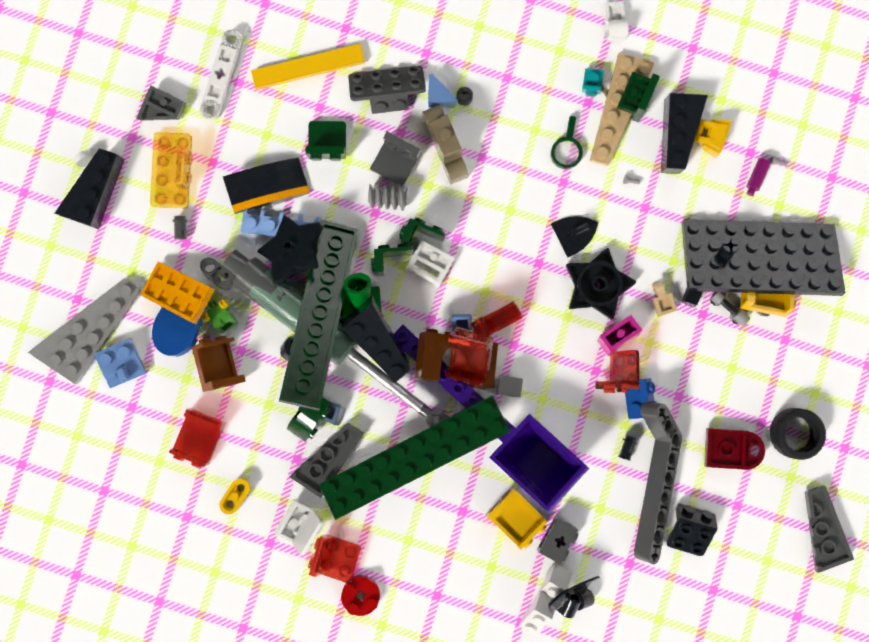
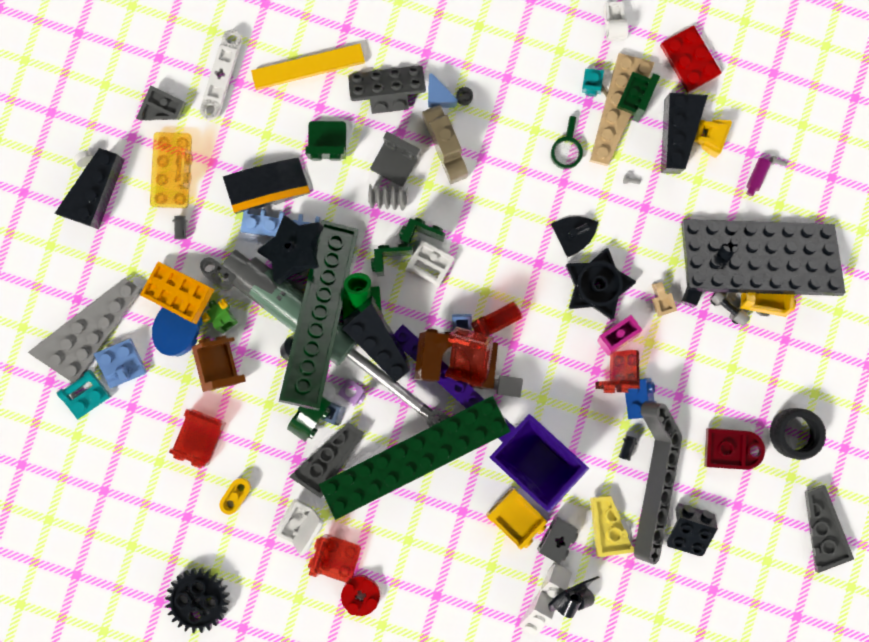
(87, 400): none -> teal plate
(184, 611): none -> black gear
(358, 398): none -> lavender bracket
(608, 529): none -> light yellow wing
(690, 59): none -> red plate

